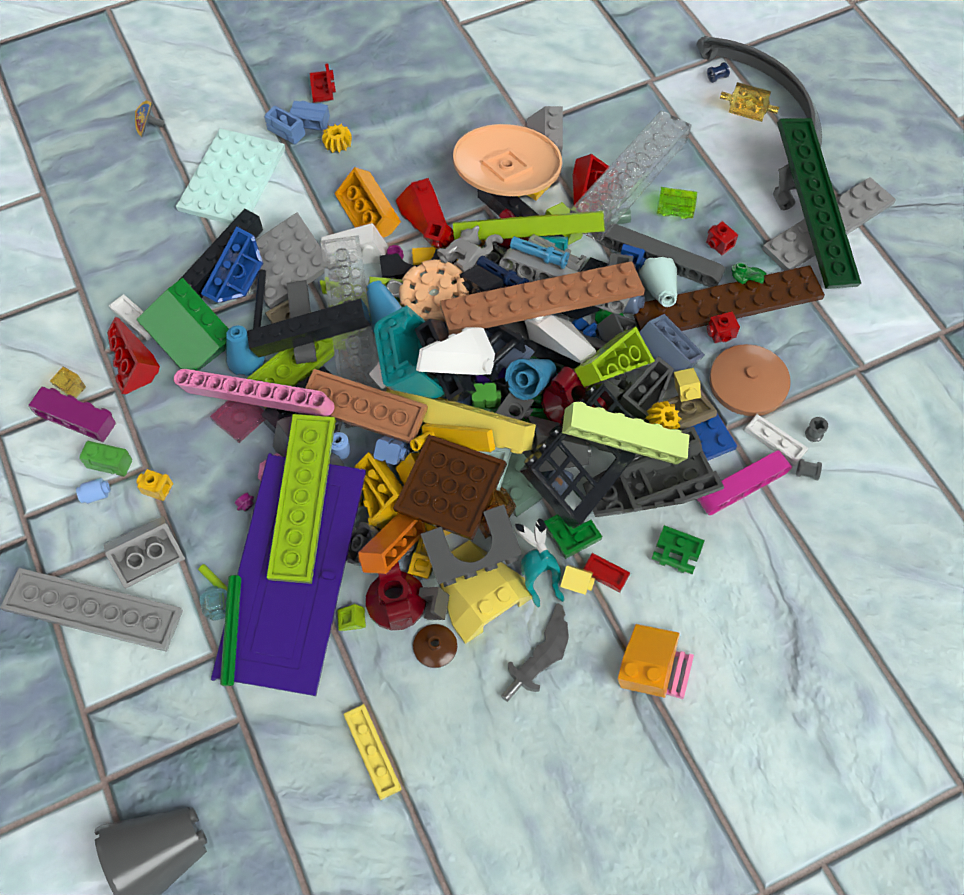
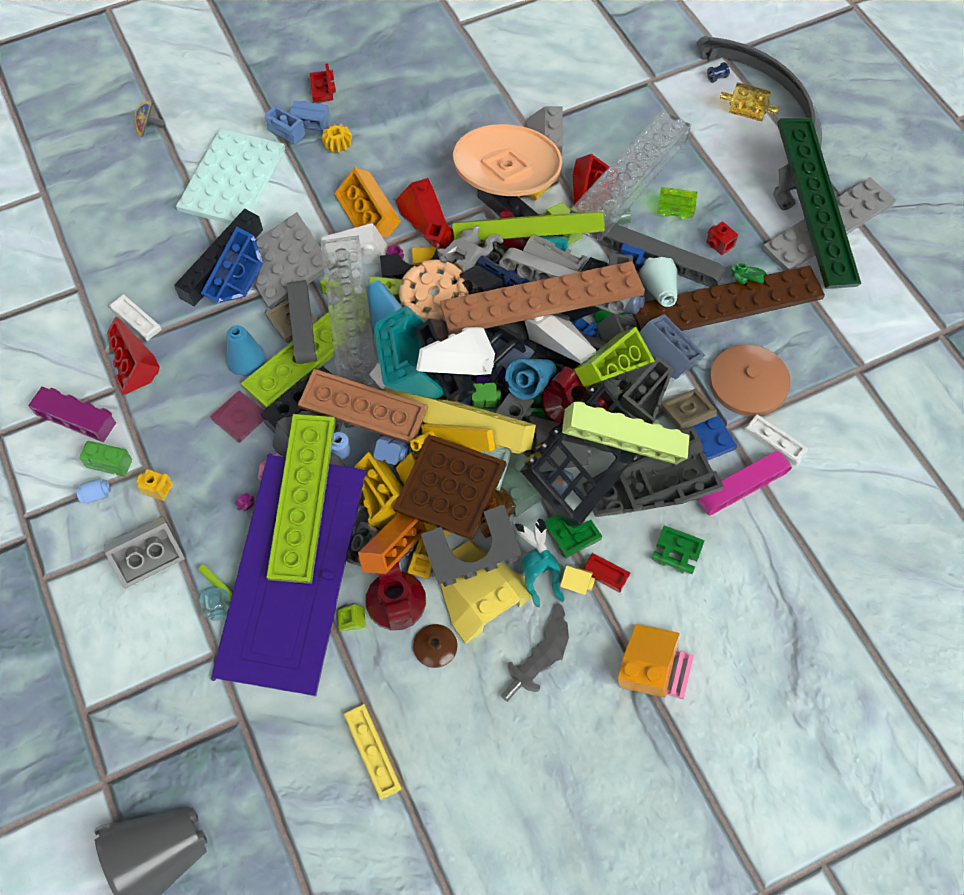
(68, 382): clear yellow panel -> none
(92, 609): light grey plate -> none
(185, 327): green slope -> none
(230, 631): green axle -> none
(254, 392): bright pink beam -> none
(259, 298): black bar -> none
(309, 328): black brick -> none
(393, 287): light grey sticker -> none
(436, 601): dark grey panel -> none
(548, 254): dark azure pin -> none
(664, 414): yellow gear -> none
(687, 384): light yellow brick -> none
(723, 327): red brick -> none
(809, 469): dark grey bush -> none
(816, 429): dark grey bush -> none

